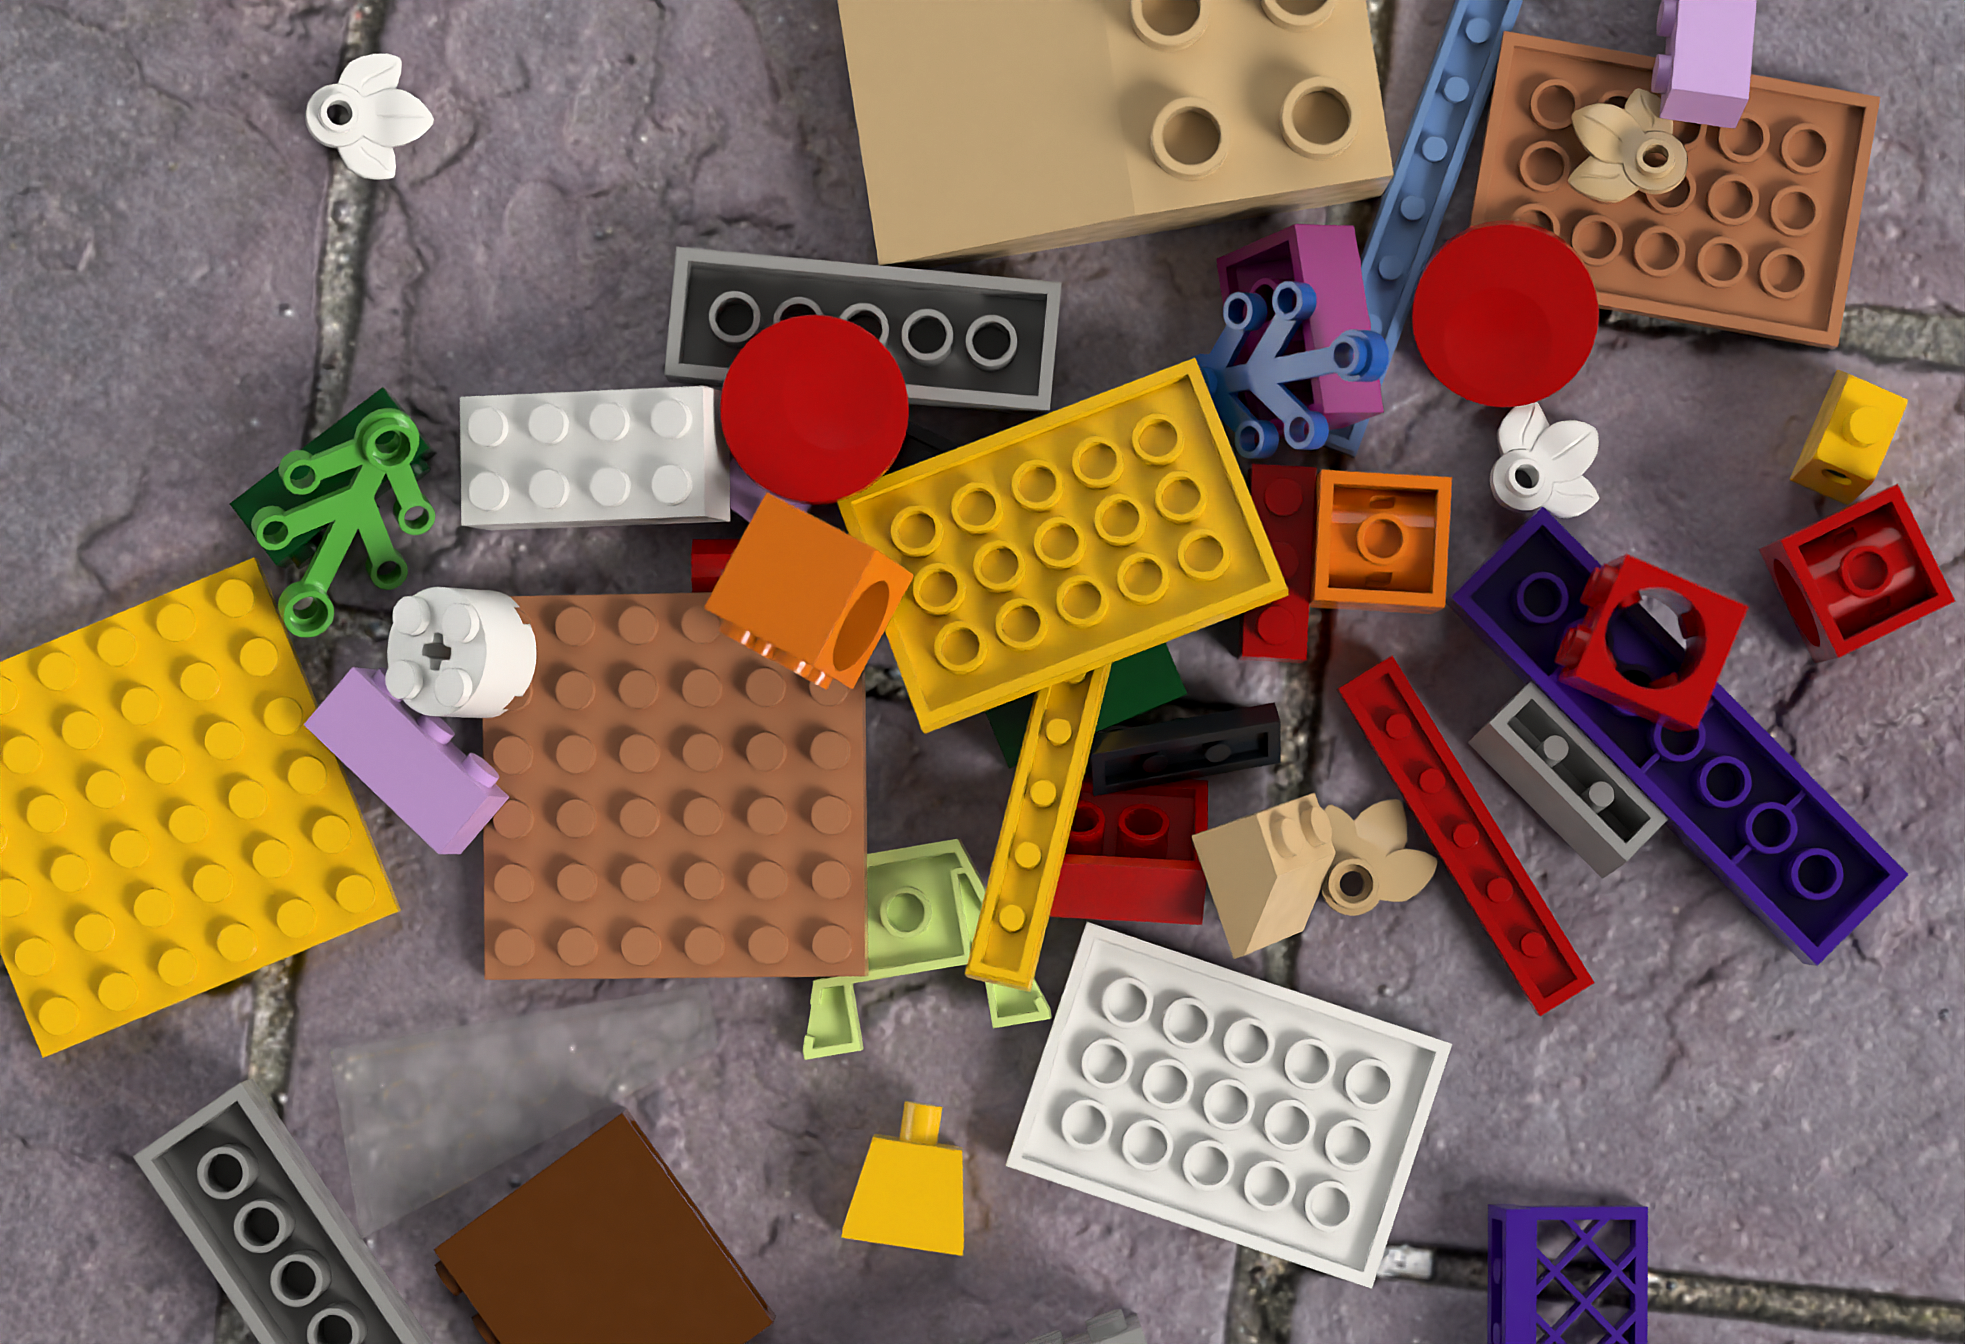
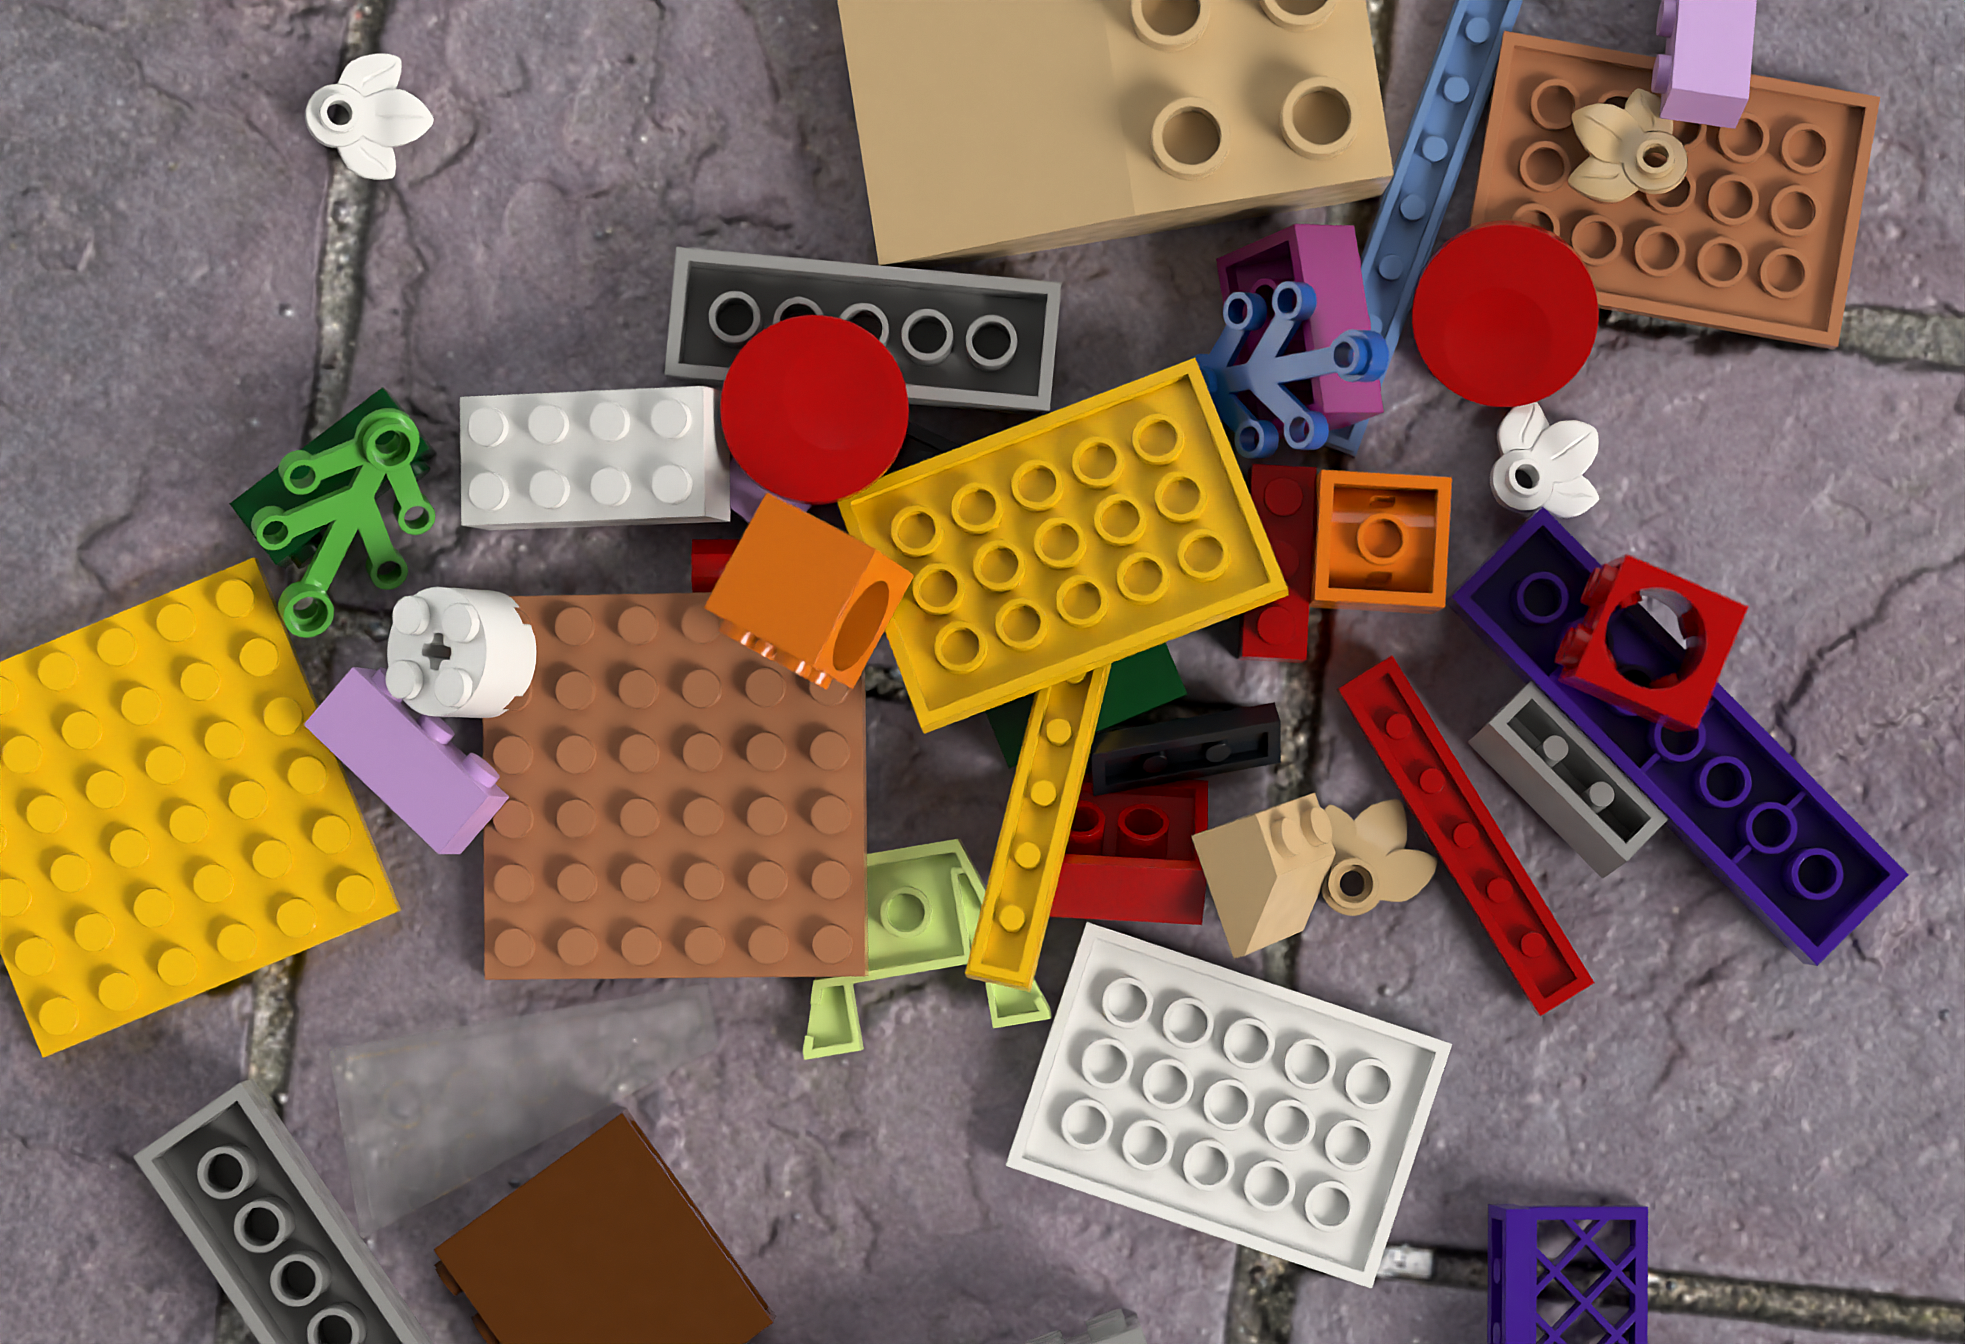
(910, 1188): yellow torso -> none
(1848, 438): yellow torso -> none
(1857, 575): red brick -> none

